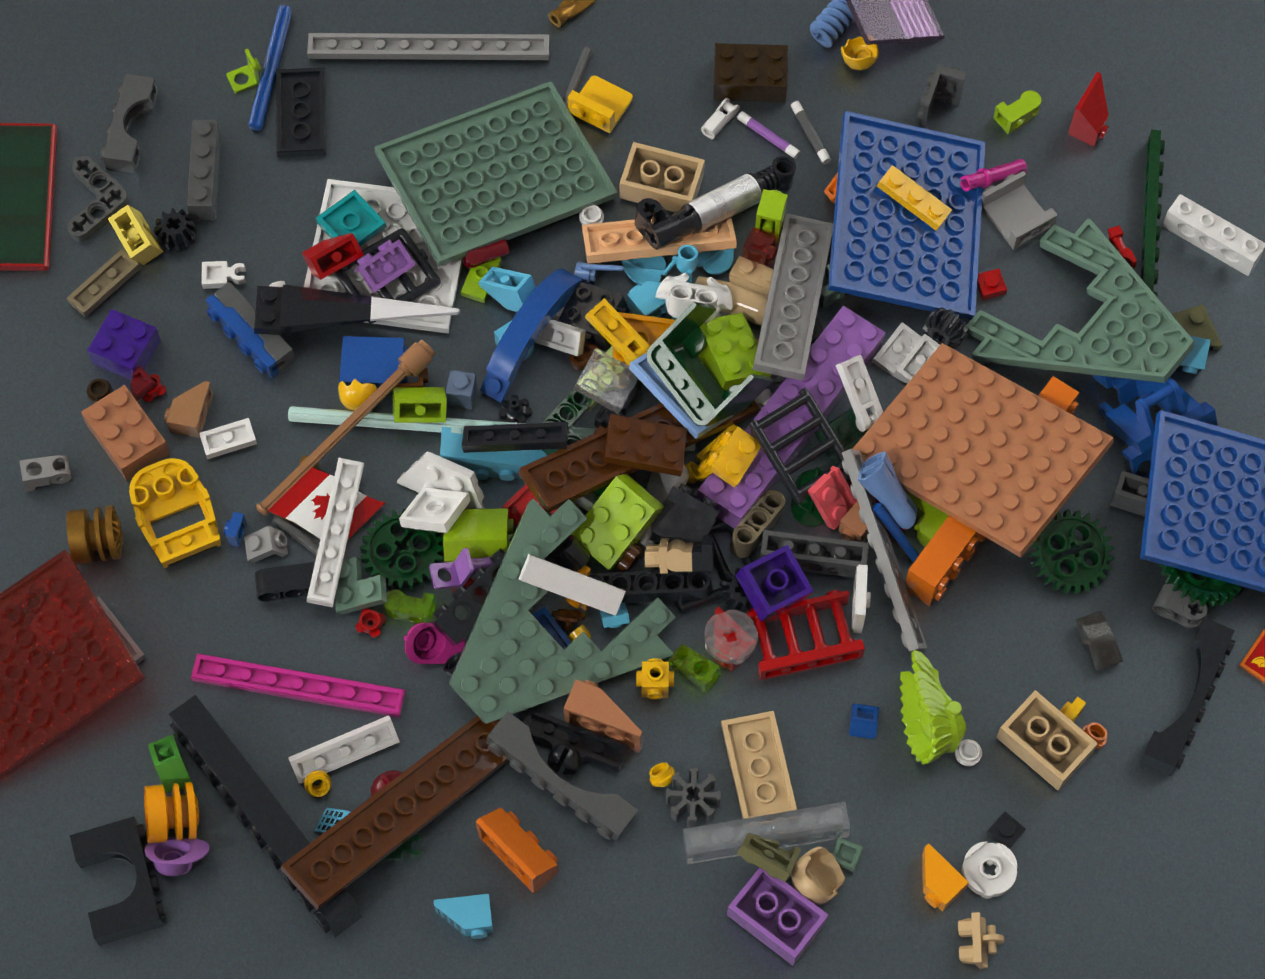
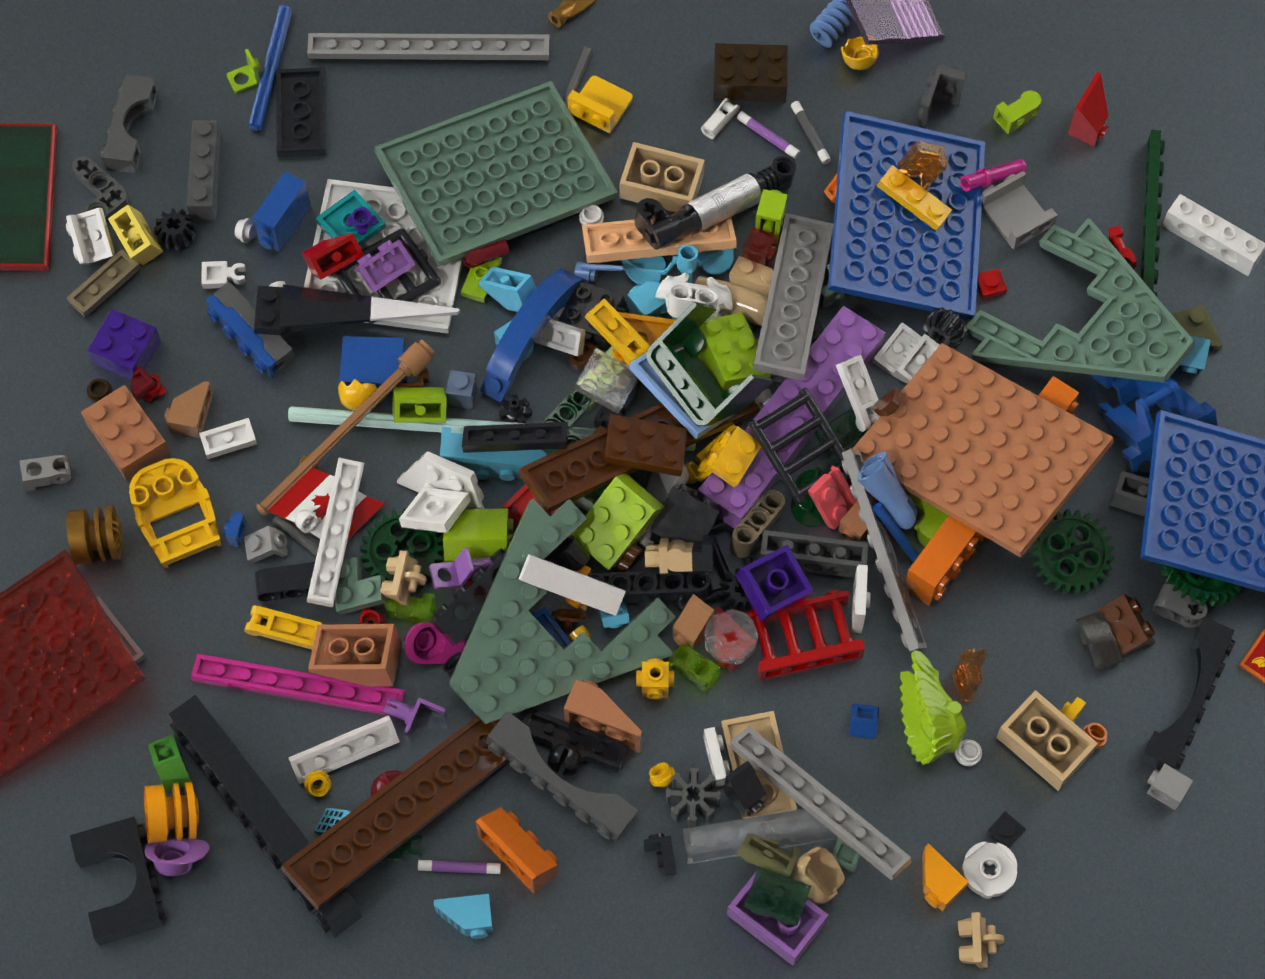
(90, 236): none -> white bracket
(245, 230): none -> white plate
(281, 212): none -> blue brick
(282, 627): none -> yellow plate
(310, 524): none -> white hinge
(357, 653): none -> nougat slope
(359, 214): none -> dark purple plate
(405, 579): none -> tan hips
(407, 712): none -> medium lavender bracket
(458, 866): none -> medium lavender bar
(664, 857): none -> black bracket
(692, 622): none -> medium nougat slope
(714, 745): none -> white plate
(745, 790): none -> black slope
(777, 896): none -> clear green bracket
(821, 803): none -> light grey plate
(888, 404): none -> reddish brown tile
(924, 161): none -> clear orange bracket
(968, 673): none -> clear orange bracket
(1127, 624): none -> reddish brown bracket
(1168, 786): none -> light grey brick

